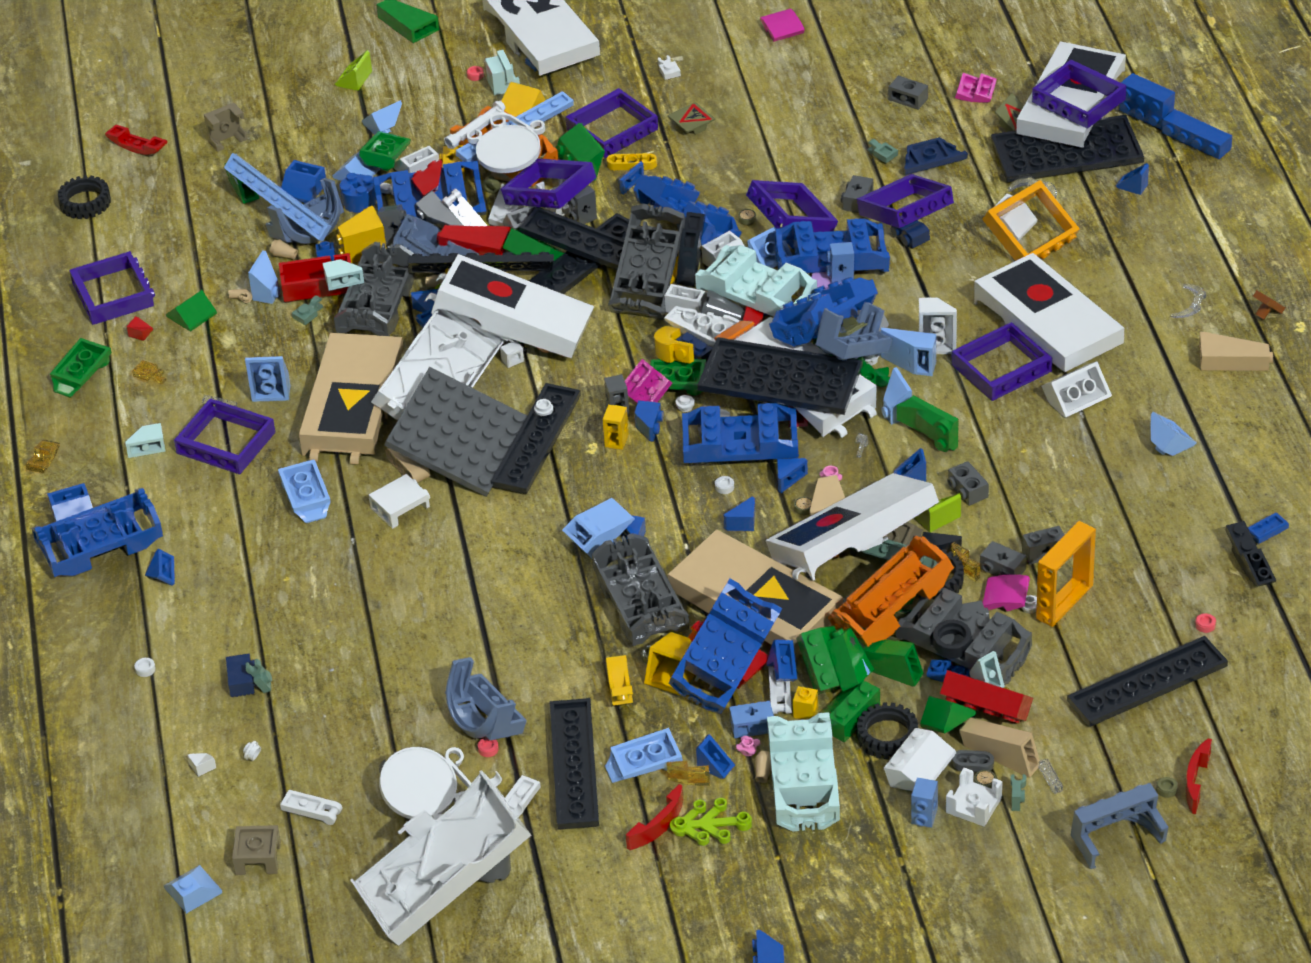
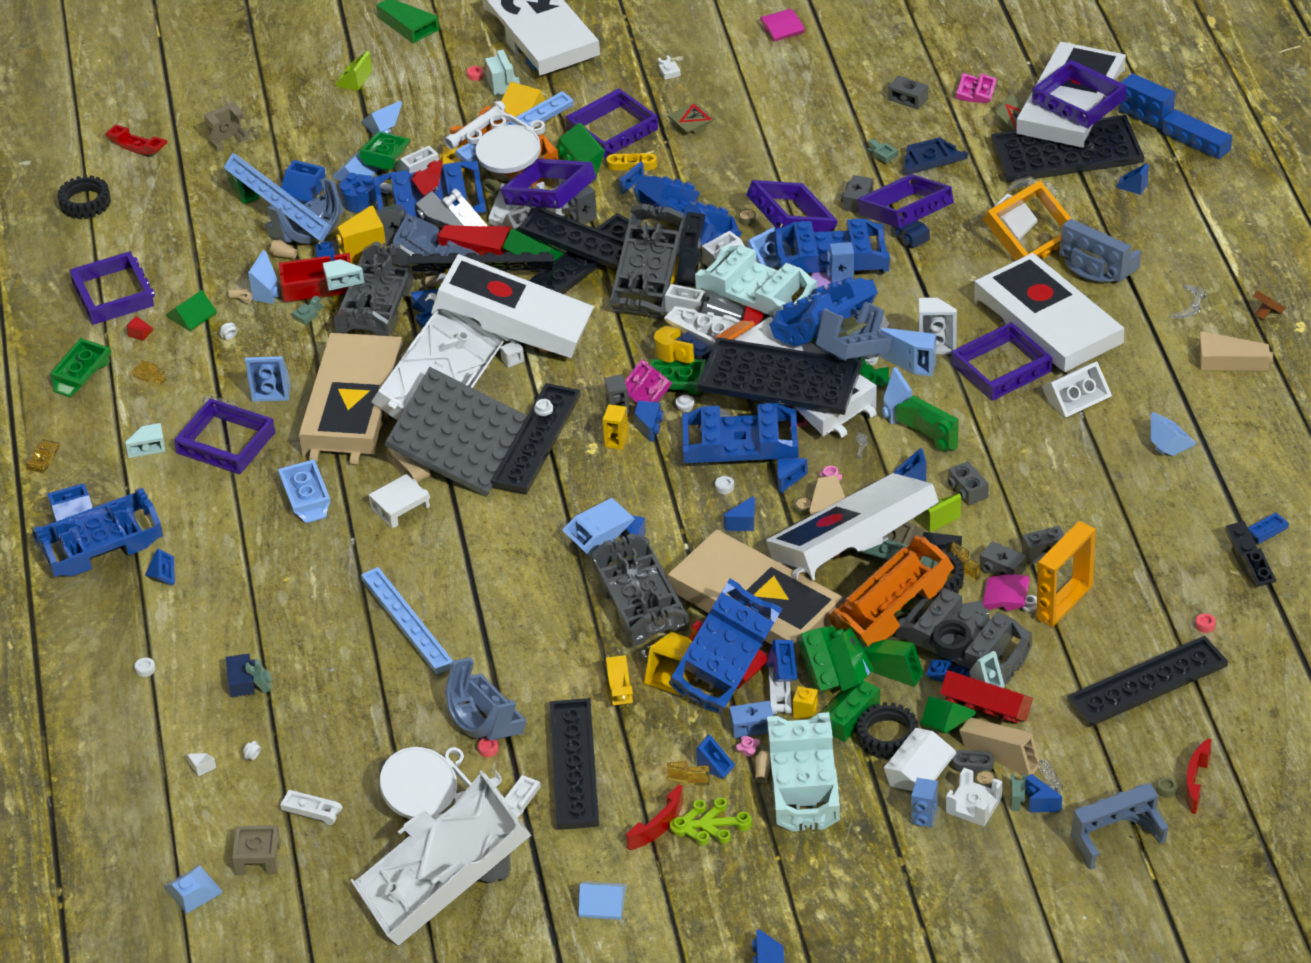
(228, 331): none -> white plate
(407, 620): none -> light blue plate
(601, 900): none -> light blue slope
(642, 755): light blue slope -> none
(1042, 796): none -> blue slope
(1113, 251): none -> sand blue piece

